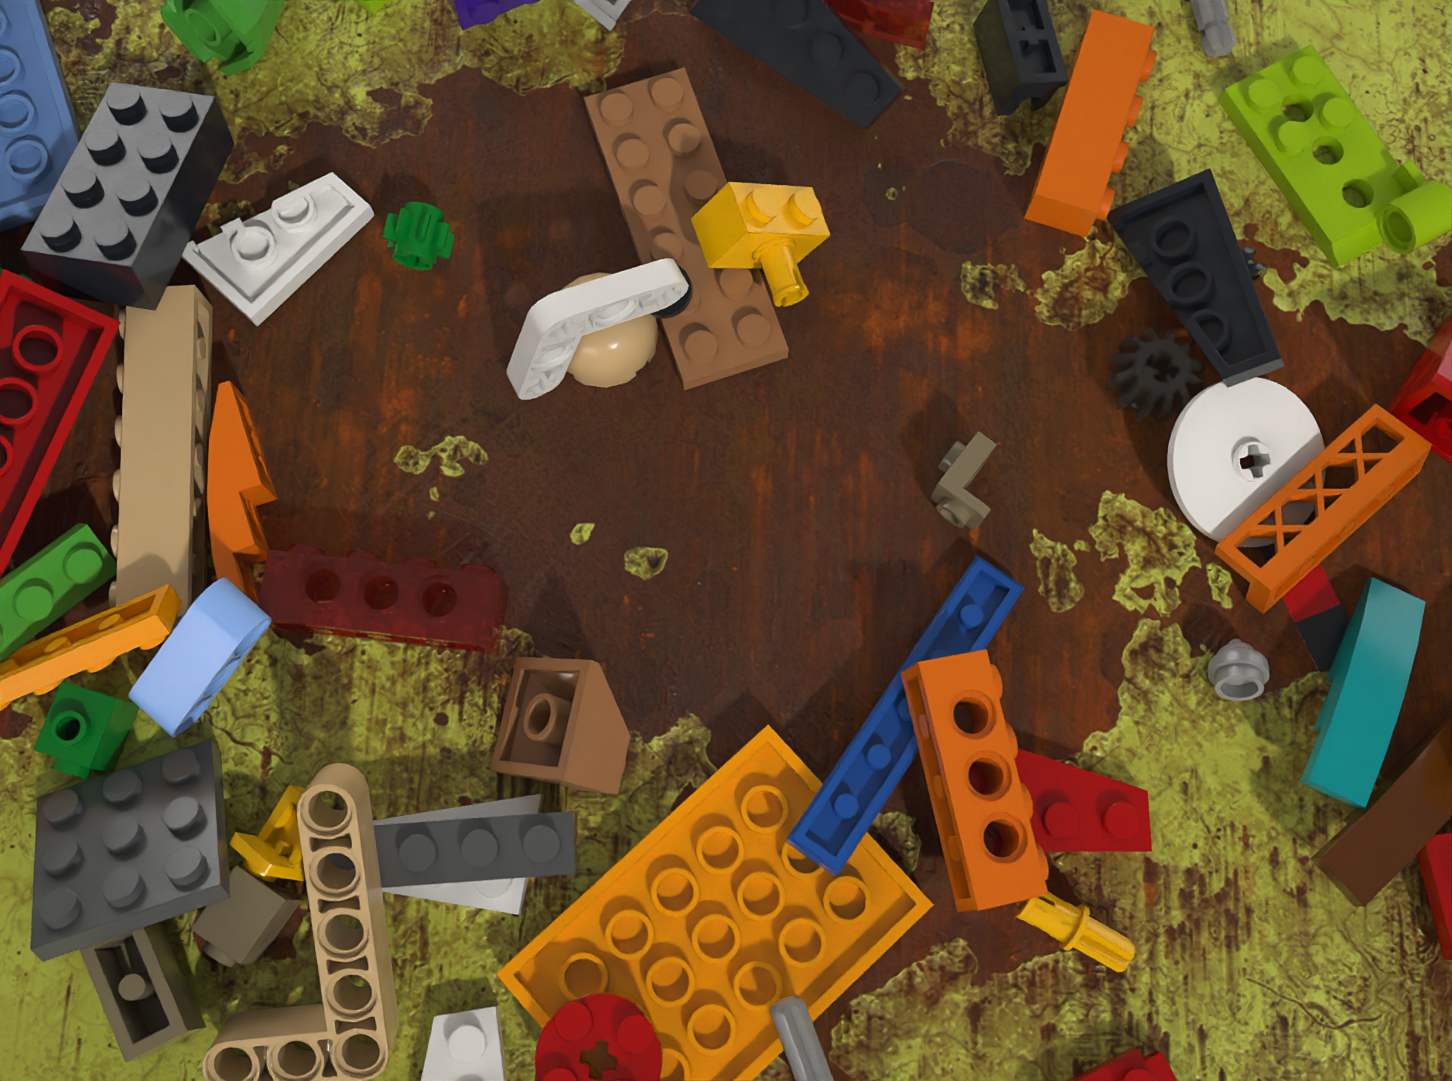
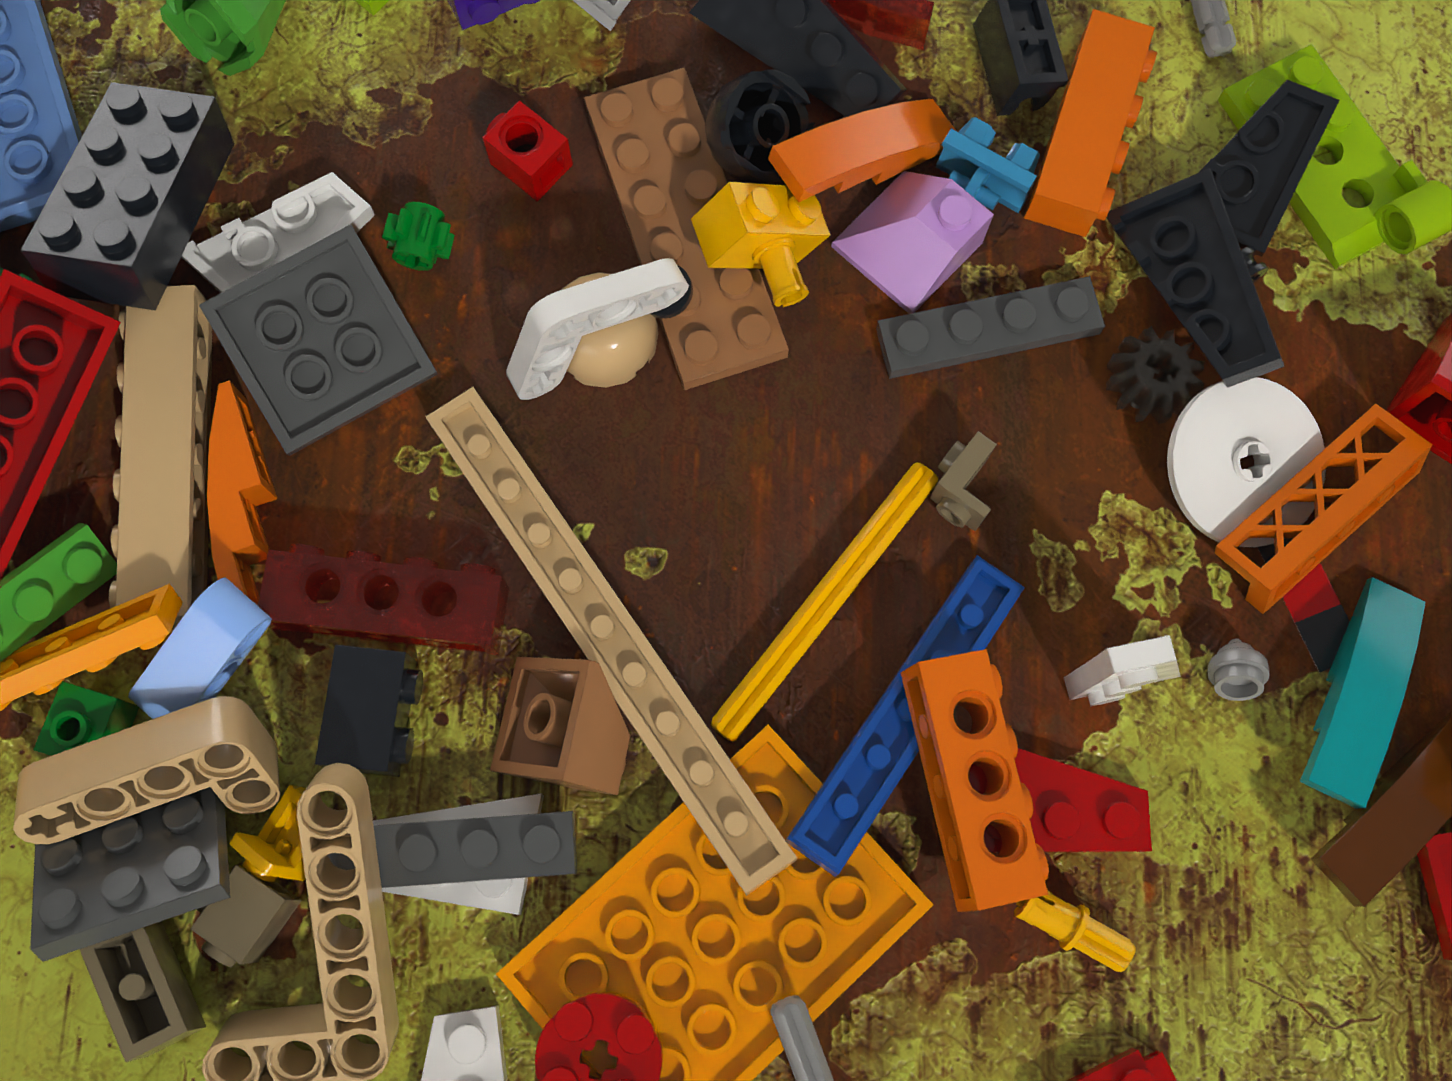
(148, 765): none -> tan beam
(318, 340): none -> dark grey plate
(369, 710): none -> black brick
(530, 170): none -> red brick
(610, 636): none -> tan plate
(751, 118): none -> black cylinder
(823, 602): none -> yellow axle
(861, 147): none -> orange slope
(914, 236): none -> lavender slope
(984, 172): none -> dark azure hips
(989, 327): none -> dark grey plate
(1123, 671): none -> white wing
(1267, 160): none -> black wing

